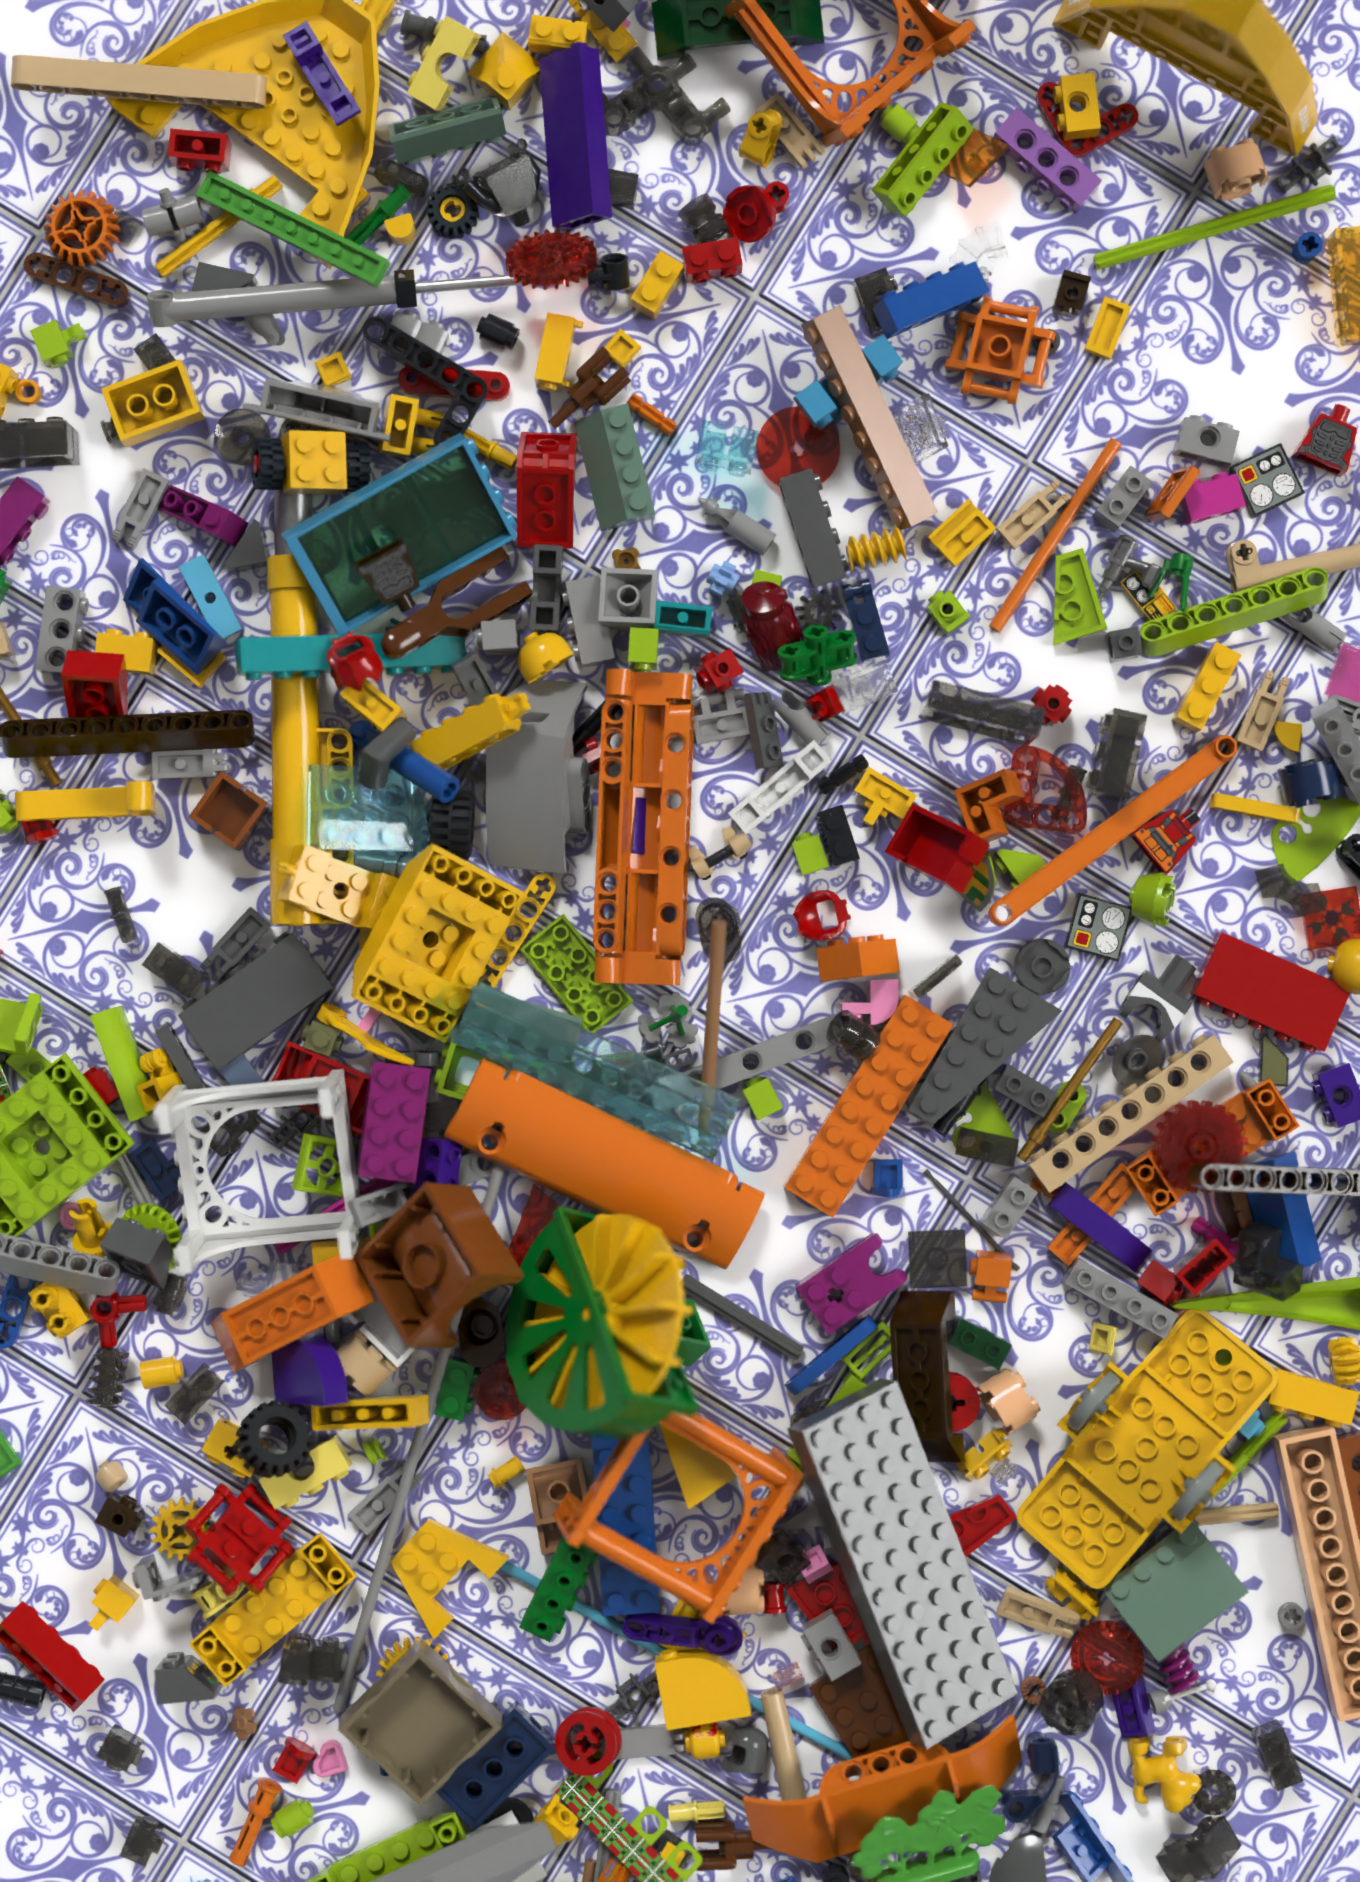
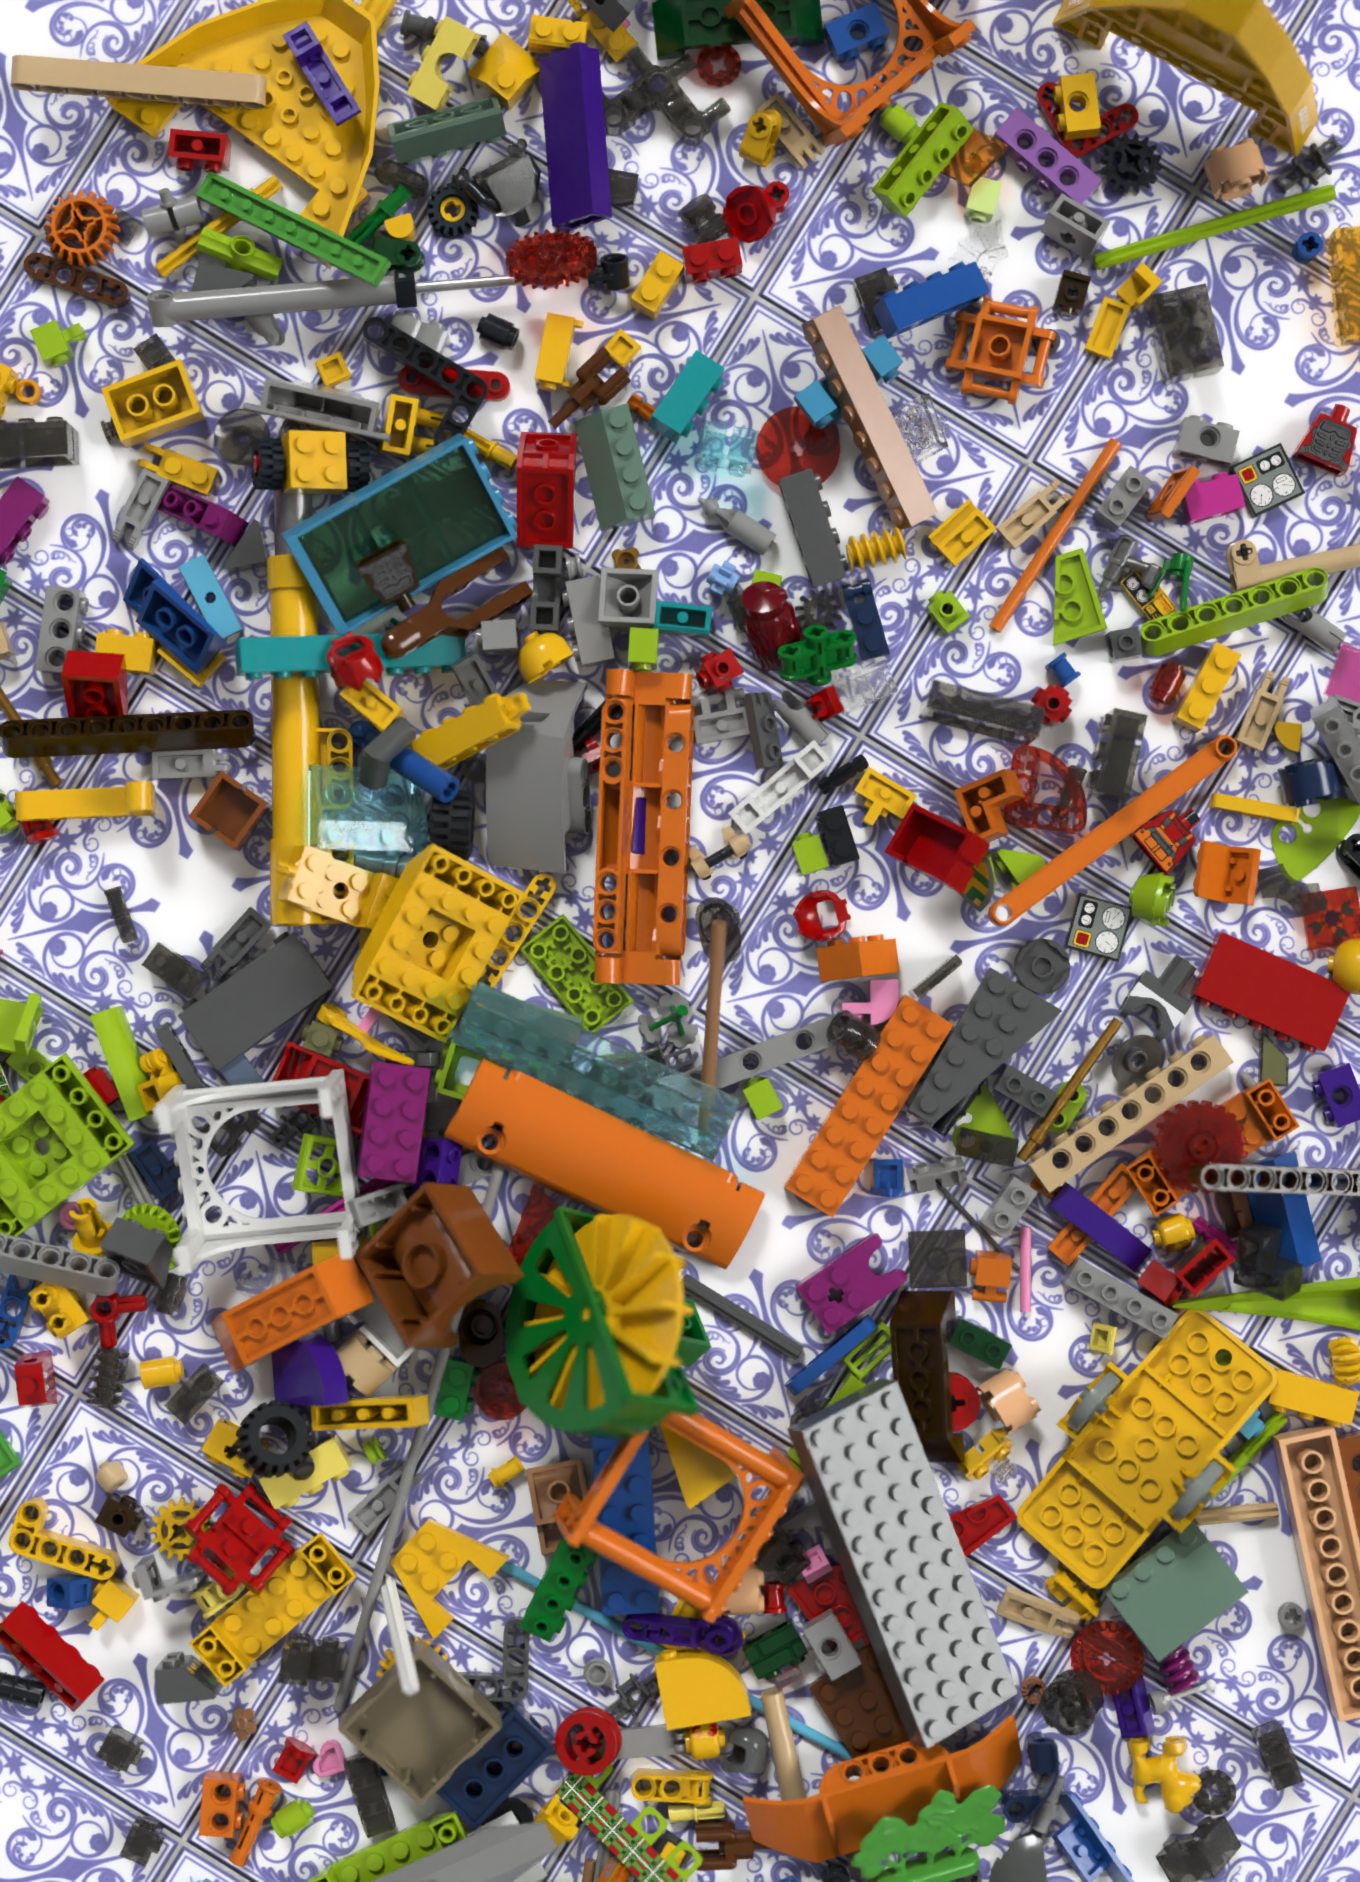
(35, 1380): none -> red torso
(65, 1545): none -> yellow beam
(69, 1591): none -> blue brick
(181, 470): none -> yellow hinge
(214, 1803): none -> orange brick
(239, 254): none -> lime piece
(369, 1795): none -> clear smoke beam
(396, 251): none -> dark green piece
(399, 1636): none -> white axle
(510, 1672): none -> dark grey beam
(574, 566): none -> light grey bush
(597, 1672): none -> light grey plate
(686, 1792): none -> yellow piece
(687, 397): none -> teal brick
(713, 54): none -> clear red gear
(775, 1650): none -> dark green brick
(867, 21): none -> blue brick
(923, 1175): none -> light grey hinge
(982, 200): none -> yellowish green brick
(1025, 1269): none -> bright pink bar
(1062, 670): none -> blue bush
(1075, 226): none -> light grey brick
(1134, 174): none -> black gear
(1139, 287): none -> yellow panel
(1167, 682): none -> clear red brick
(1173, 1233): none -> yellow head
(1184, 334): none -> clear smoke piece
(1226, 873): none -> orange bracket

